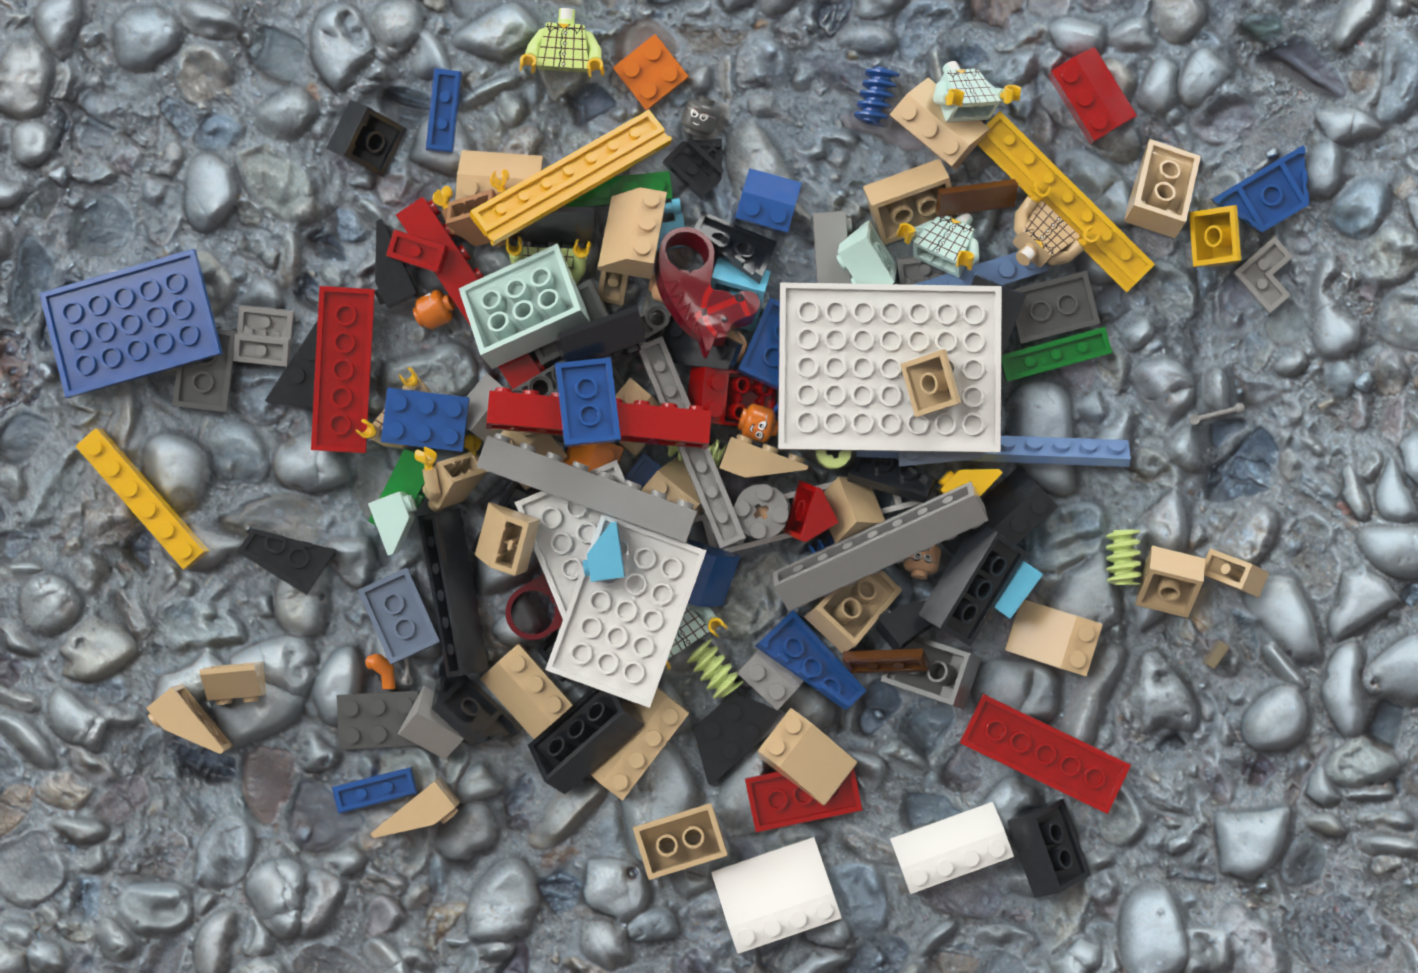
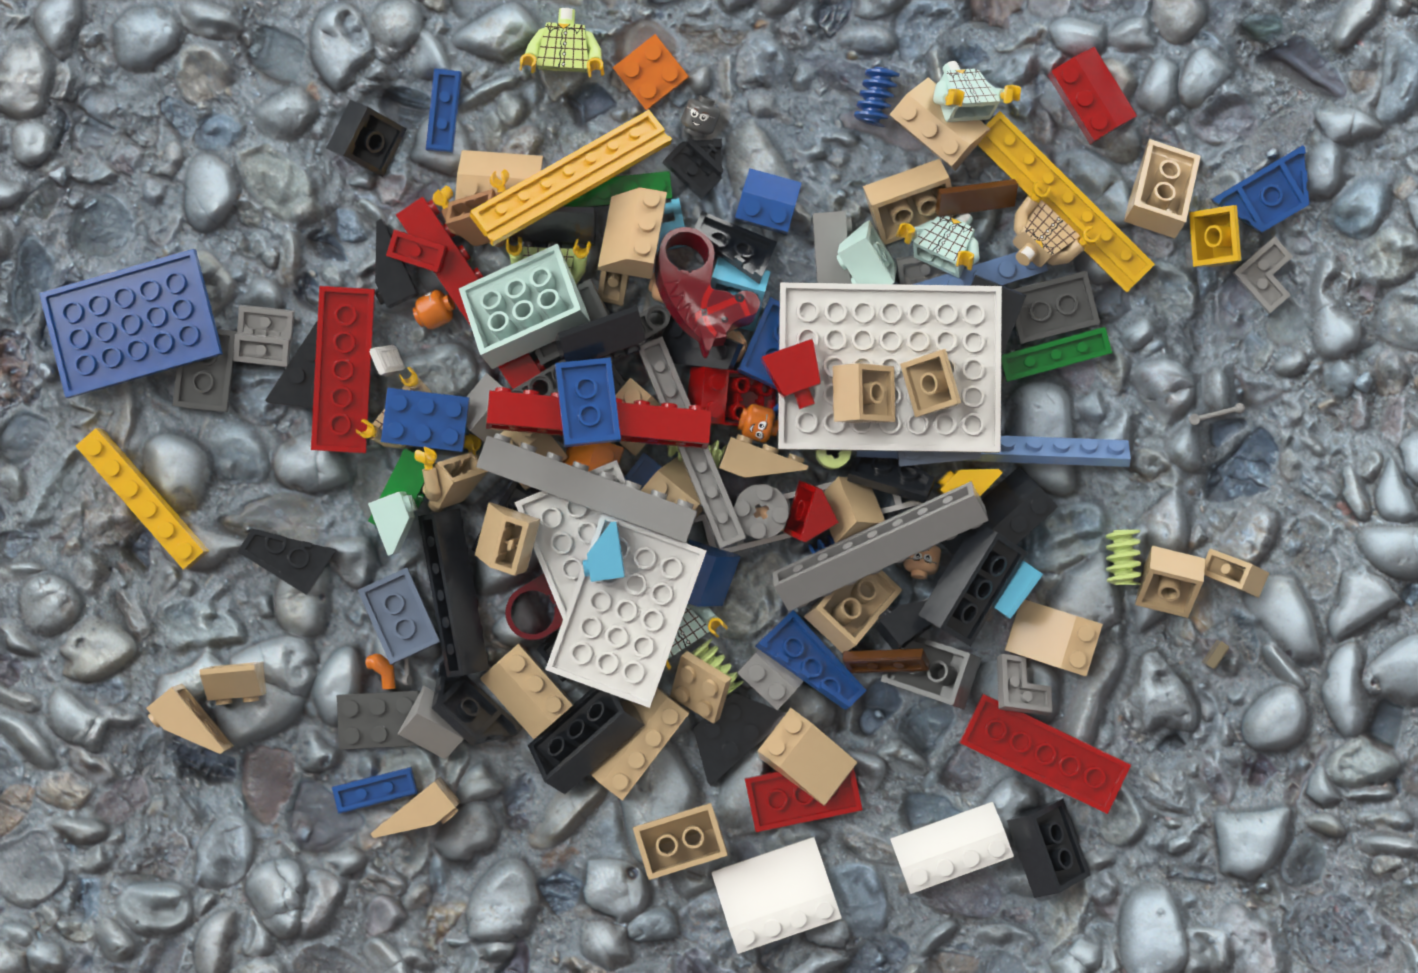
(387, 360): none -> white slope
(700, 687): none -> tan plate
(794, 371): none -> red torso
(863, 393): none -> tan slope
(1015, 692): none -> light grey plate

